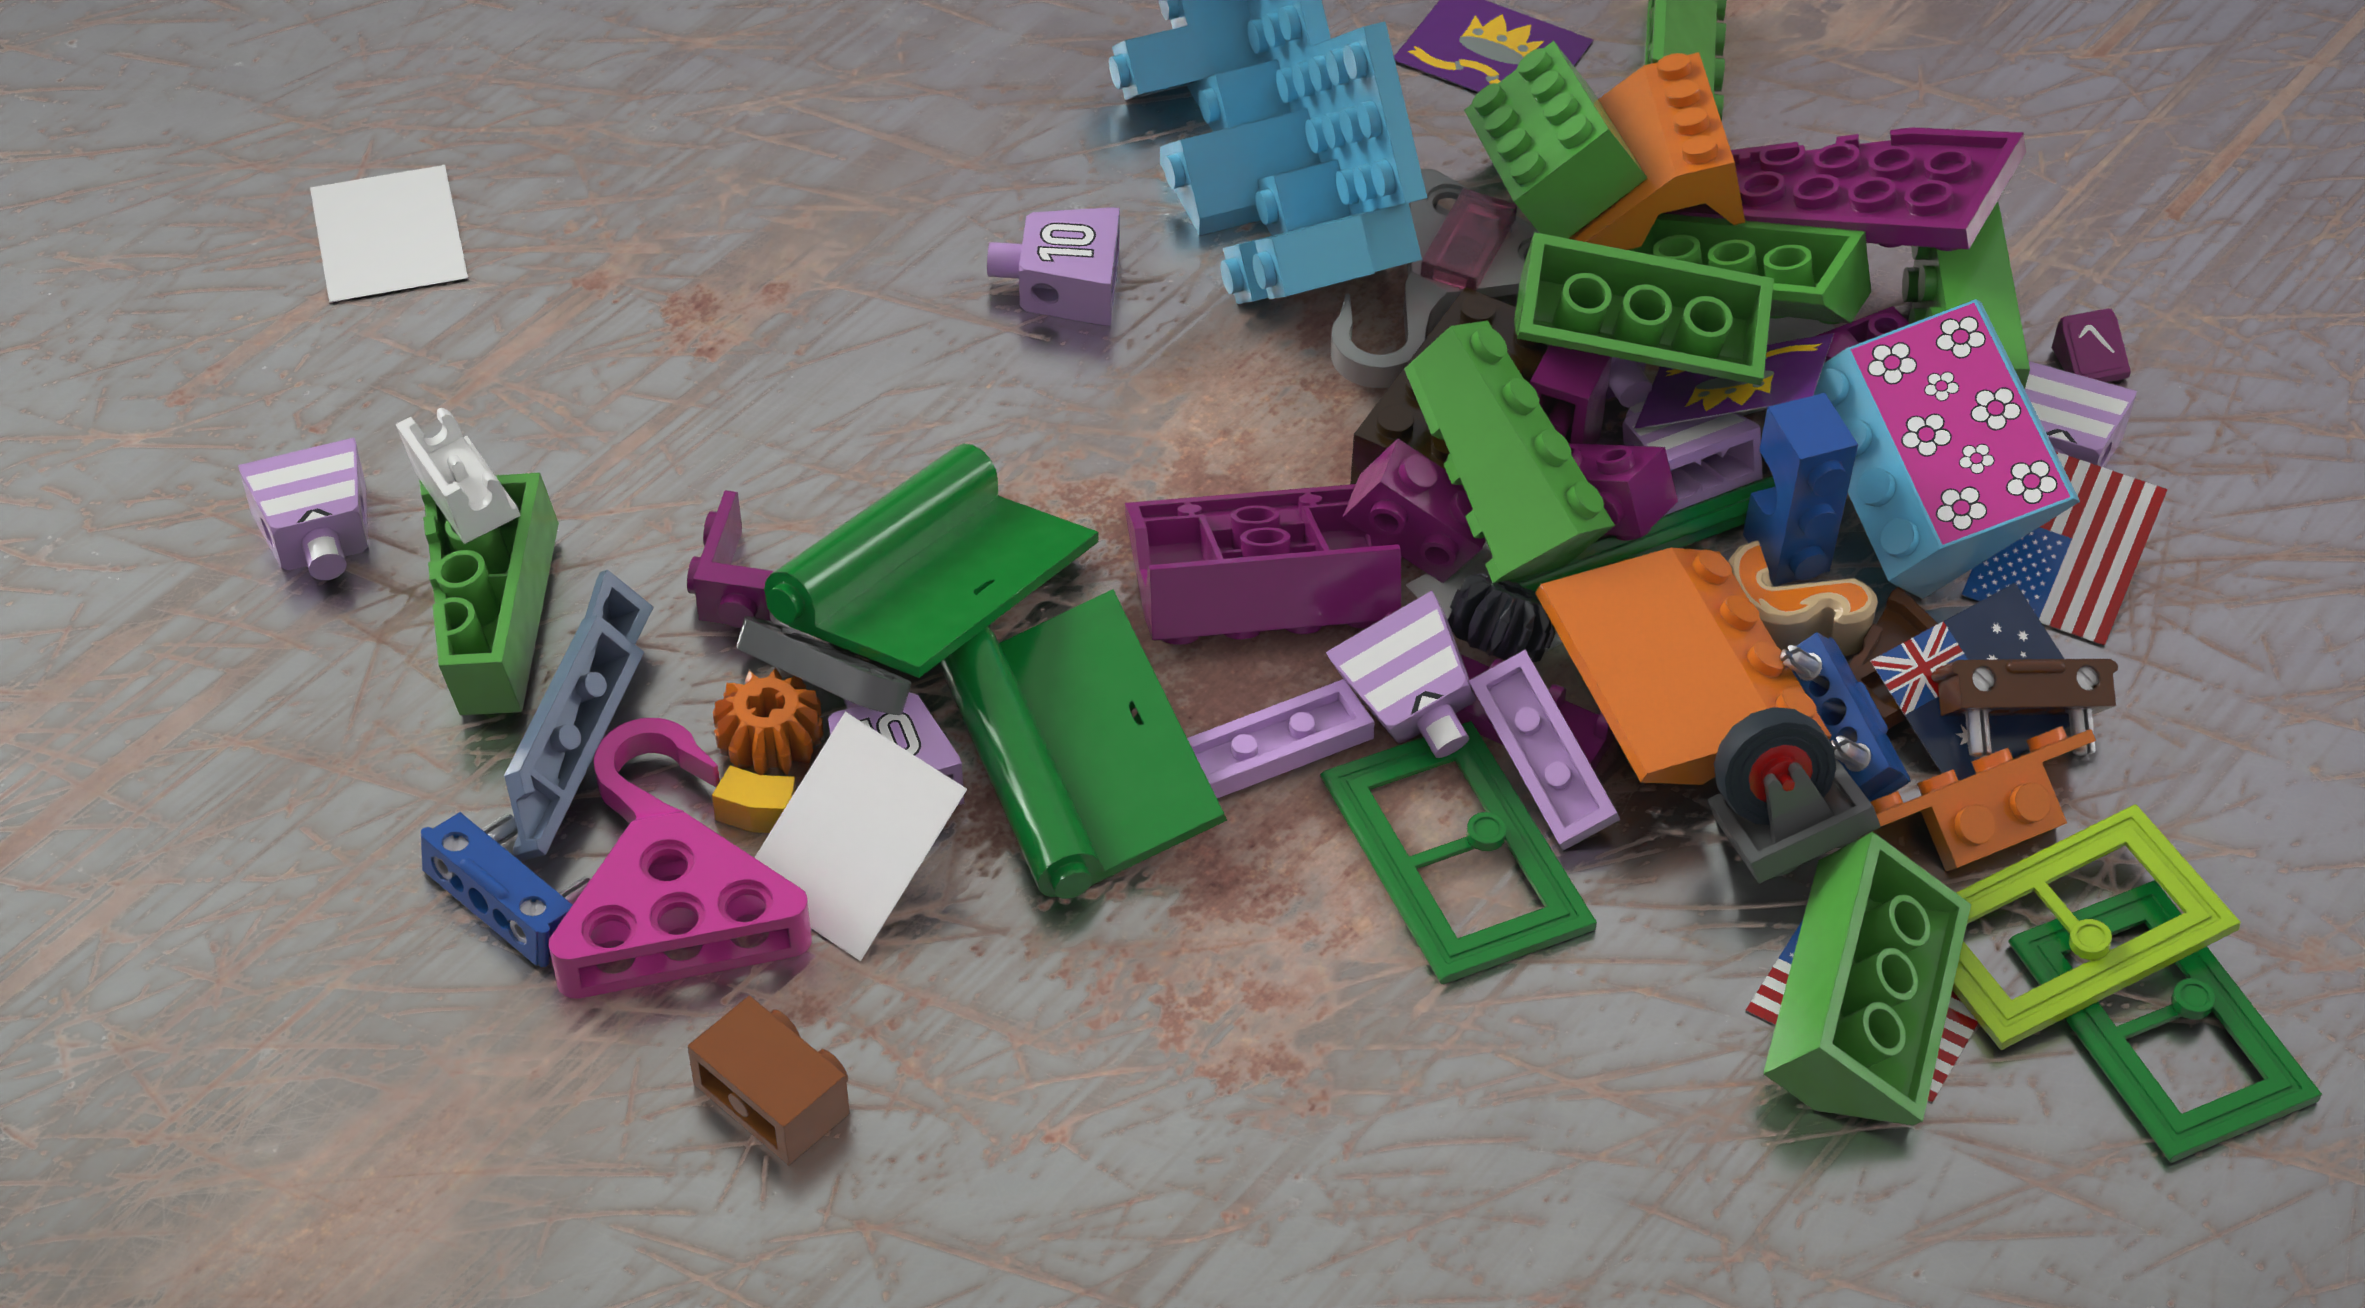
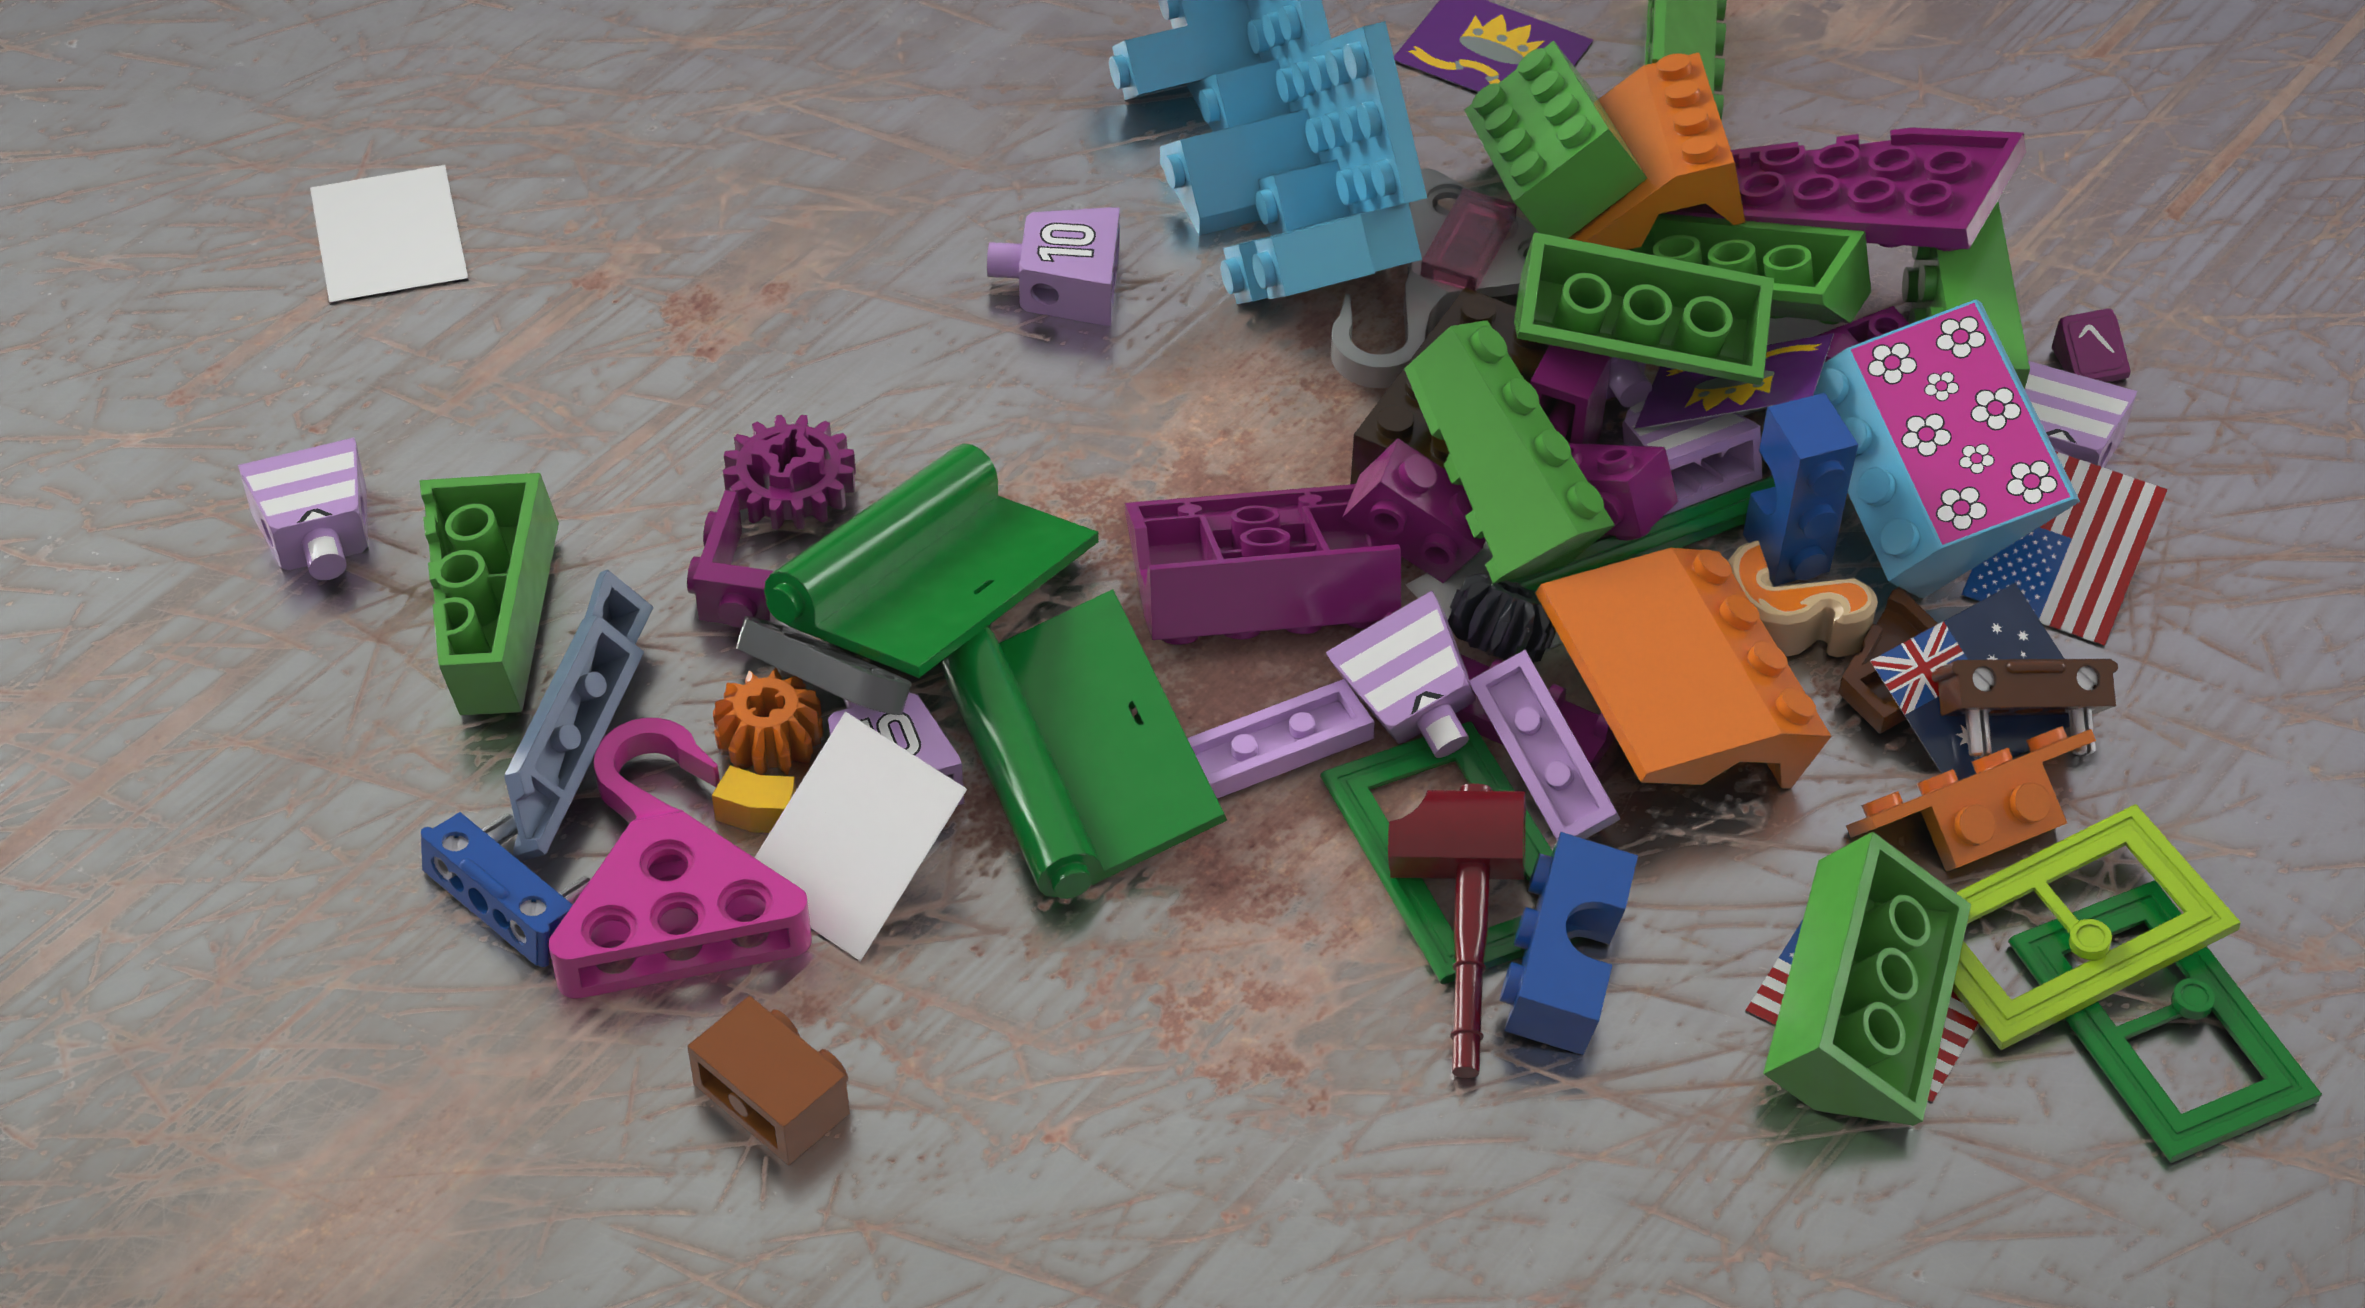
(457, 478): white hinge -> none
(790, 471): none -> magenta gear
(1469, 839): none -> dark red piece
(1556, 988): none -> blue arch
(1785, 793): plate -> none
(1861, 736): blue piece -> none

